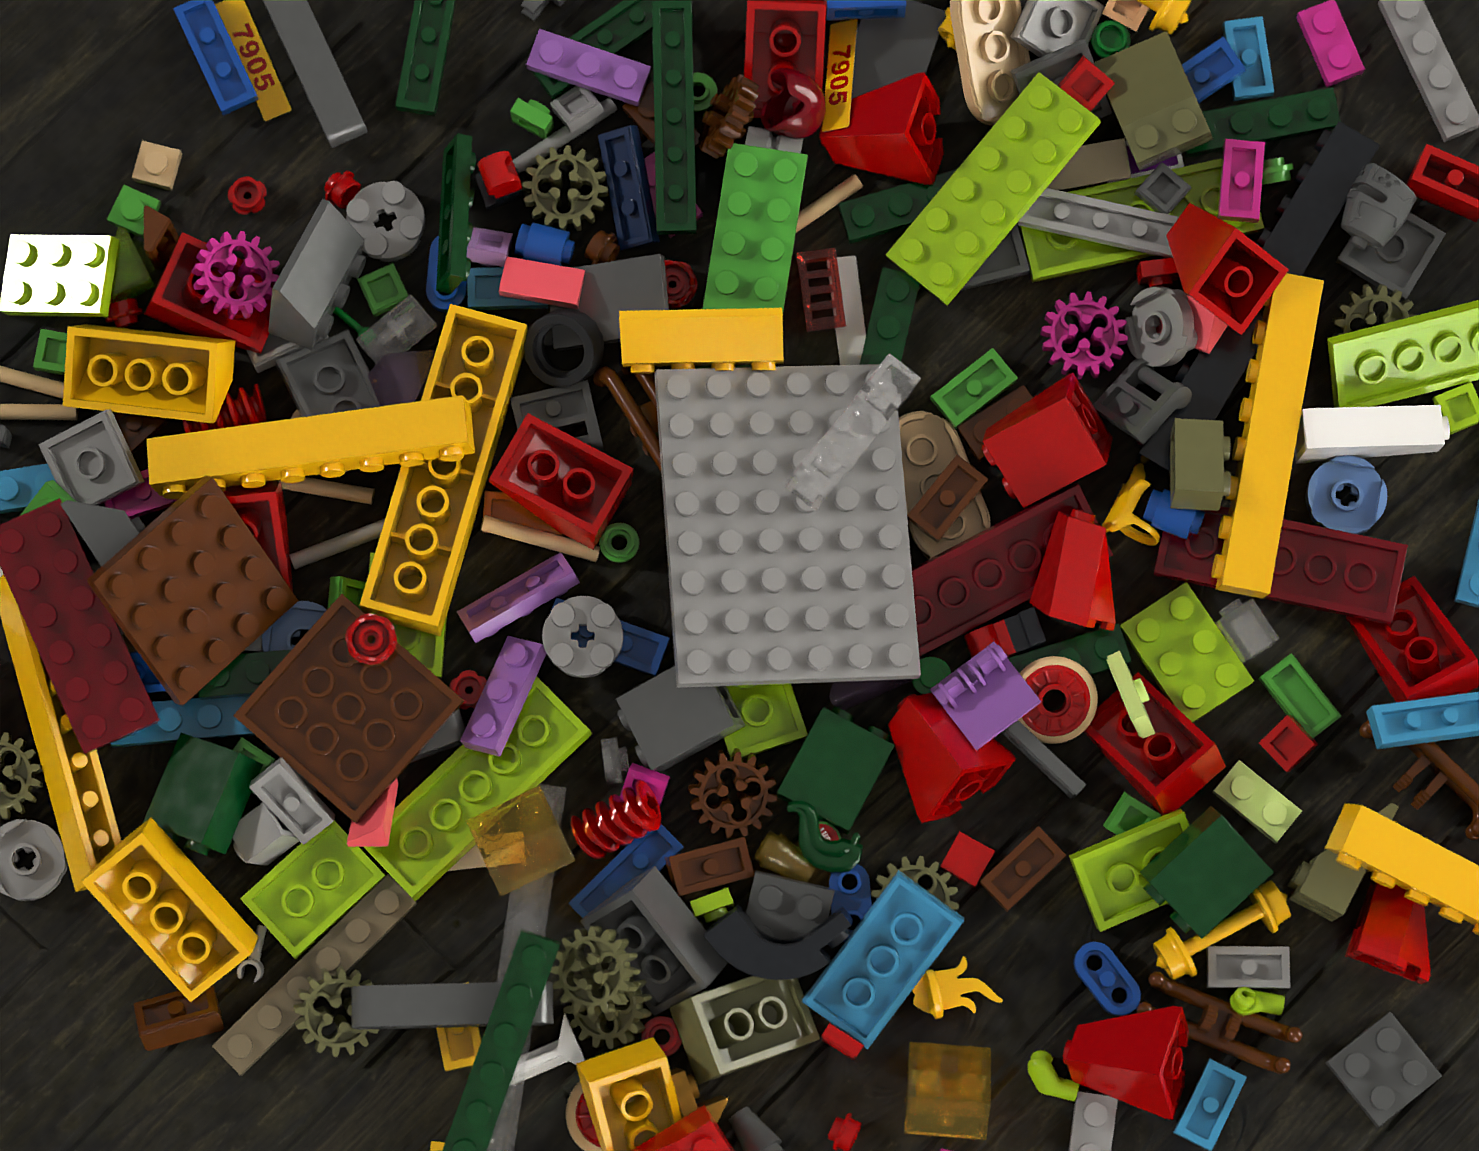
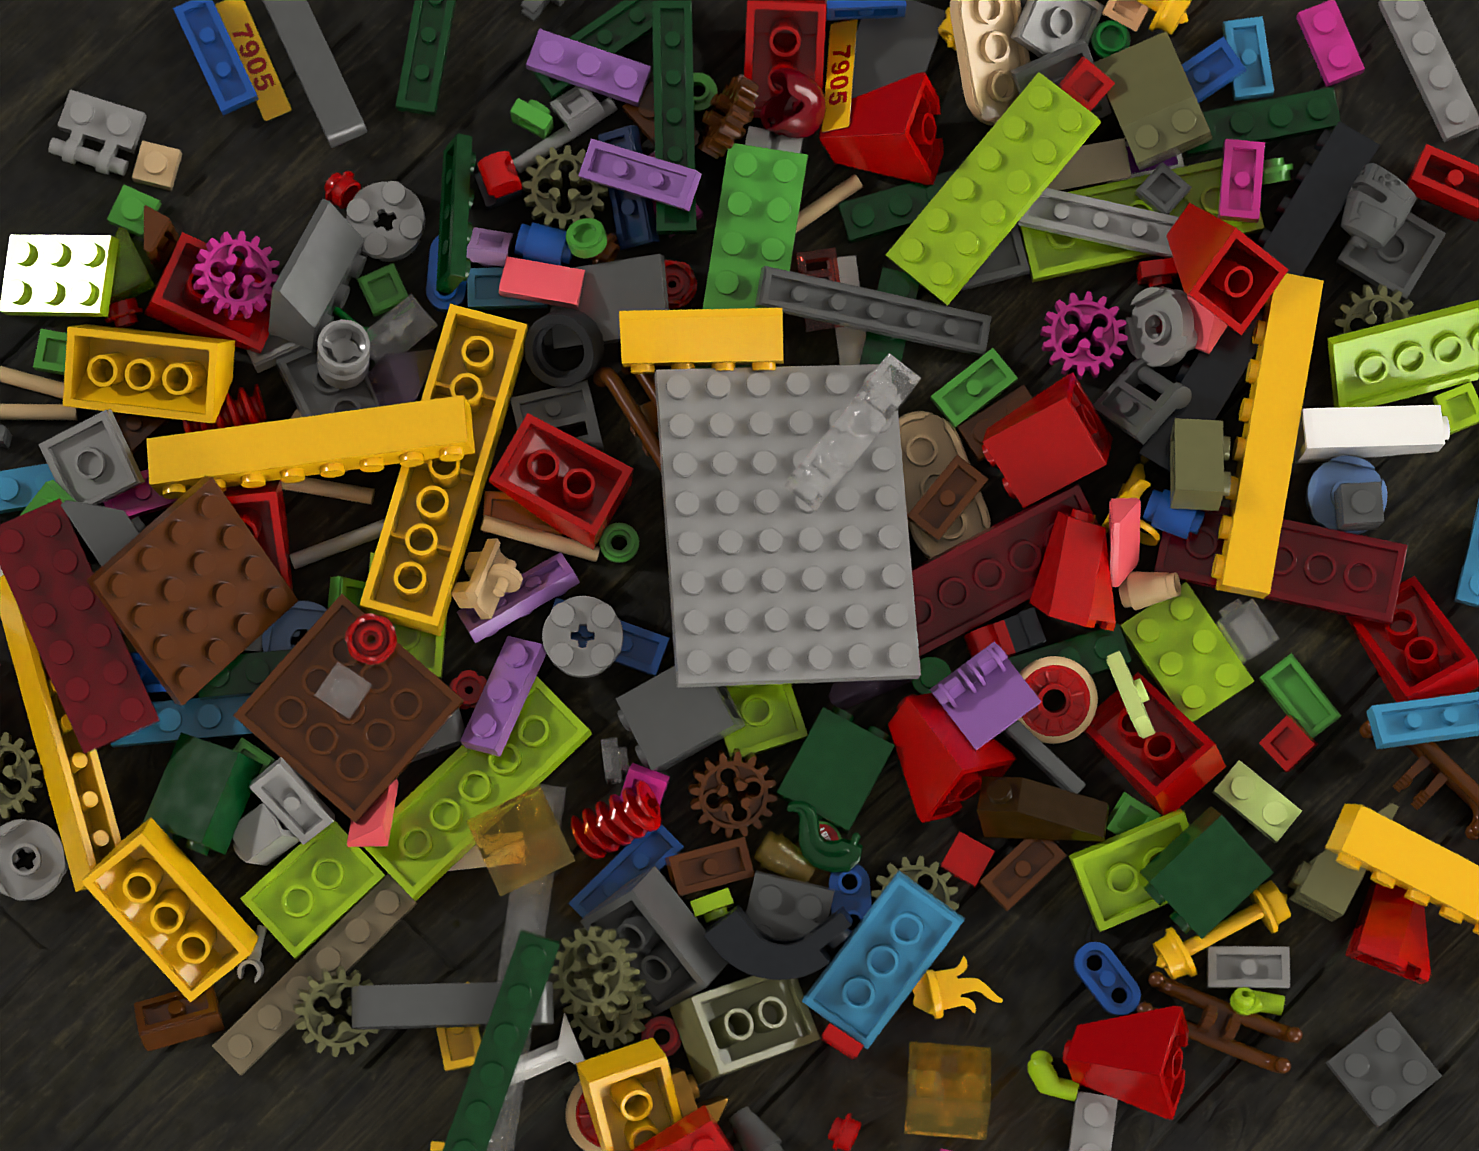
(101, 122): none -> light grey plate
(243, 186): red plate -> none
(343, 353): none -> light grey wheel
(343, 690): none -> clear plate
(490, 578): none -> tan hips
(586, 238): none -> bright green tile
(640, 174): none -> medium lavender plate
(873, 311): none -> dark grey tile
(1038, 811): none -> dark brown slope
(1123, 537): none -> coral slope
(1148, 588): none -> tan cone
(1209, 1104): dark azure plate -> none
(1359, 506): none -> dark grey brick

